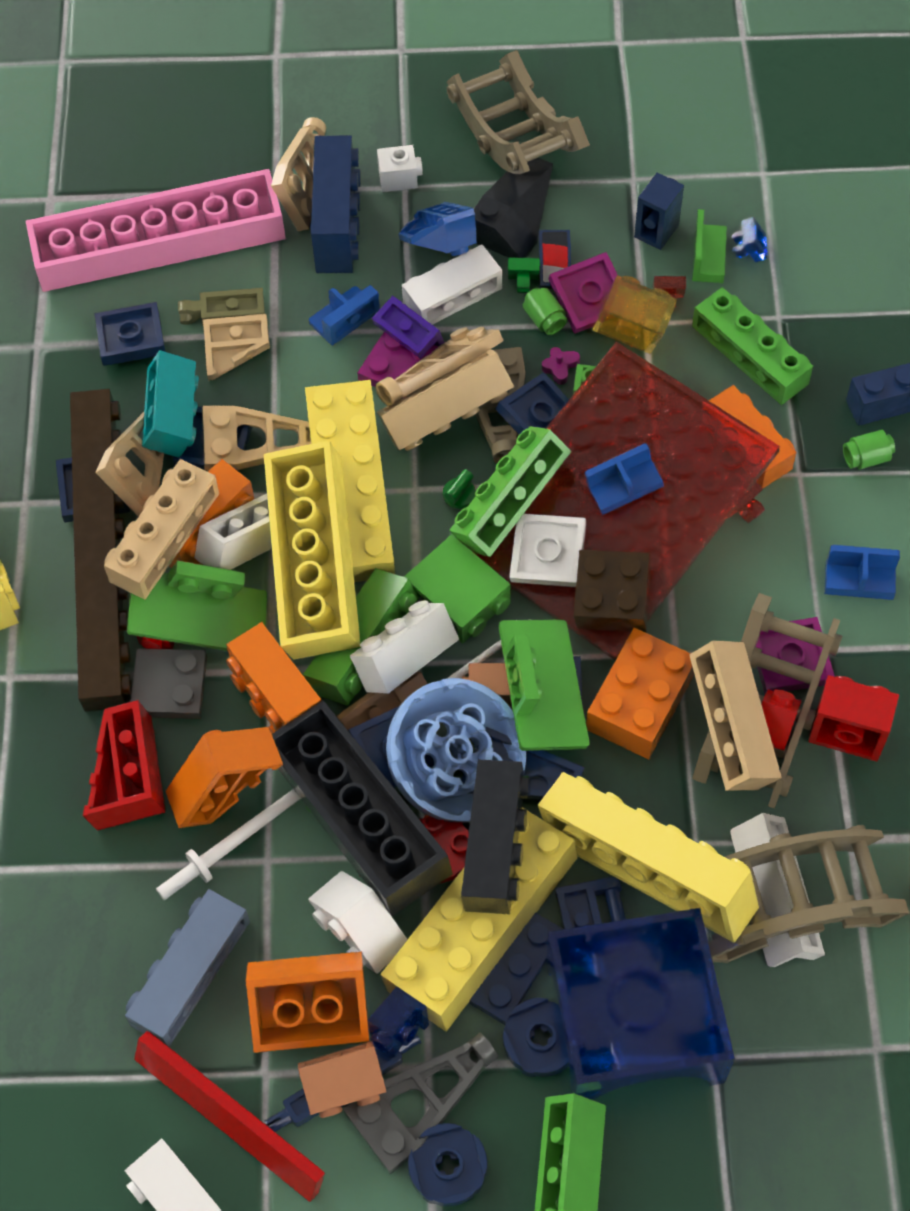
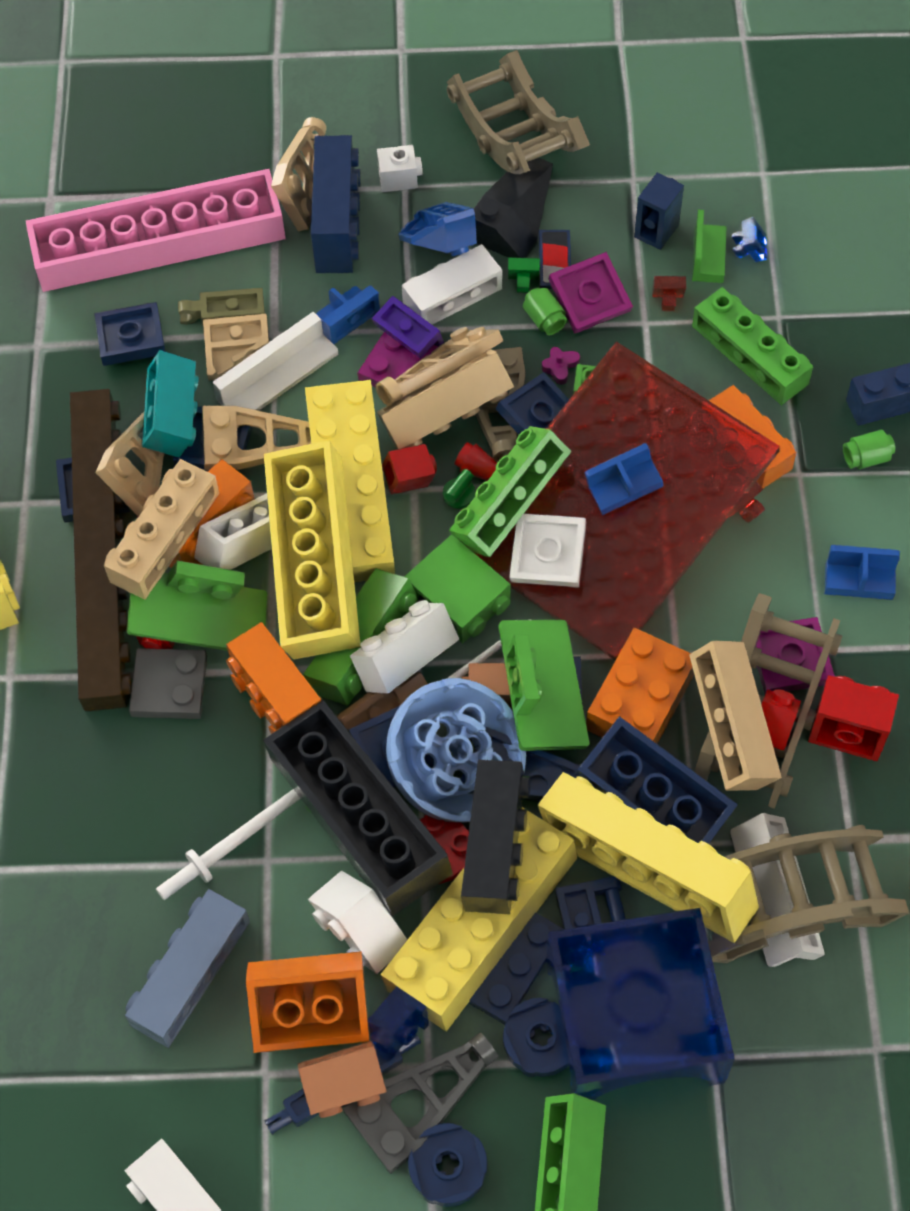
(126, 769): red wedge -> none
(218, 771): orange wedge -> none
(229, 1116): red tile -> none
(276, 366): none -> white panel
(409, 469): none -> red brick
(476, 461): none -> red cone
(612, 590): dark brown brick -> none
(634, 314): clear yellow brick -> none
(656, 782): none -> dark blue brick

